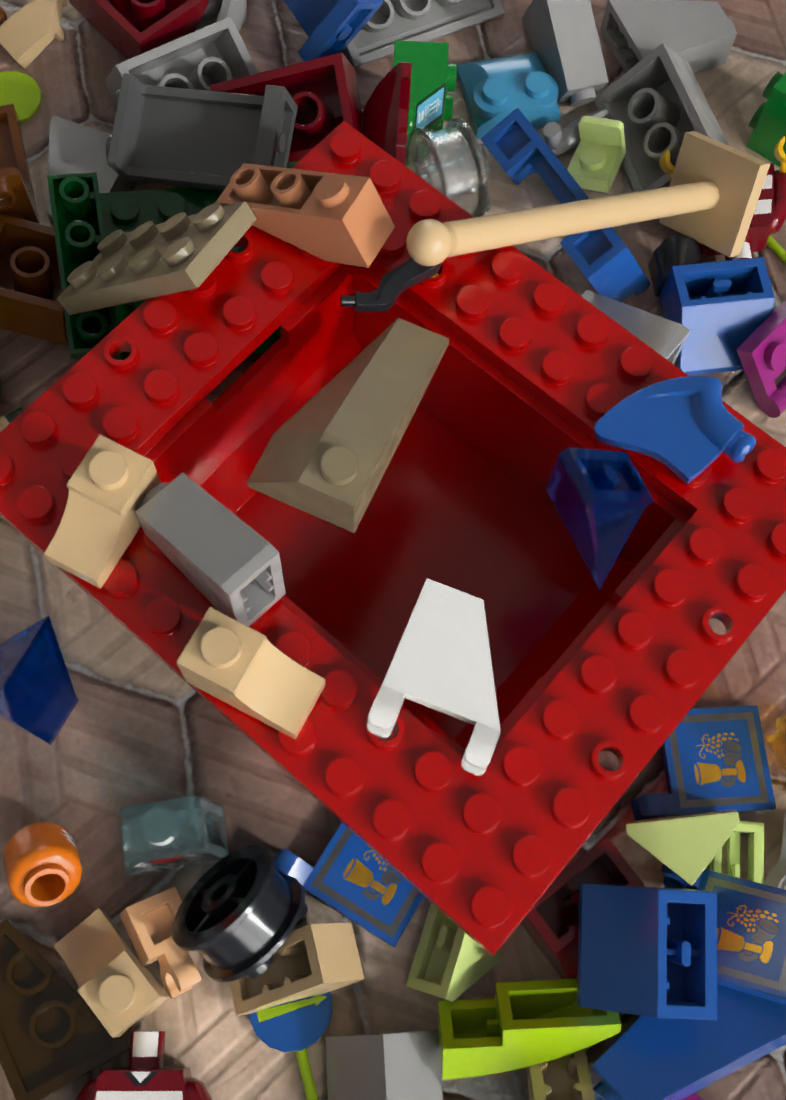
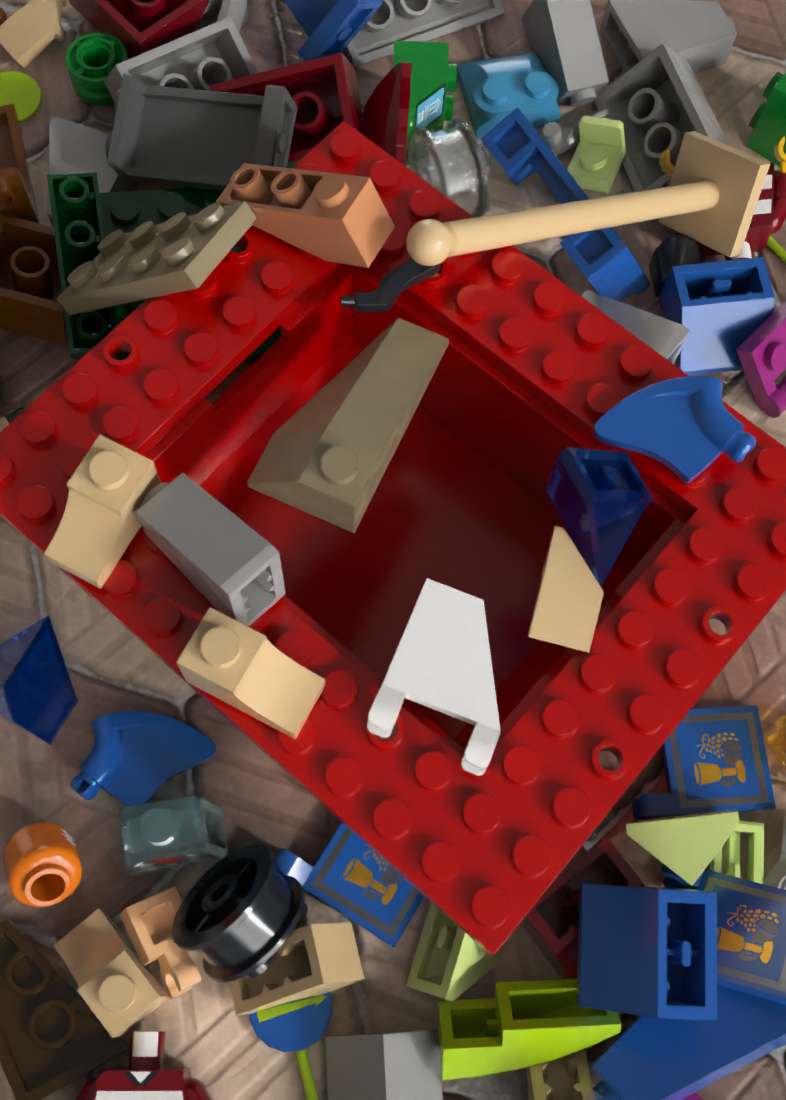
(90, 62): none -> green wheel
(138, 755): none -> blue arm
(567, 597): none -> tan slope

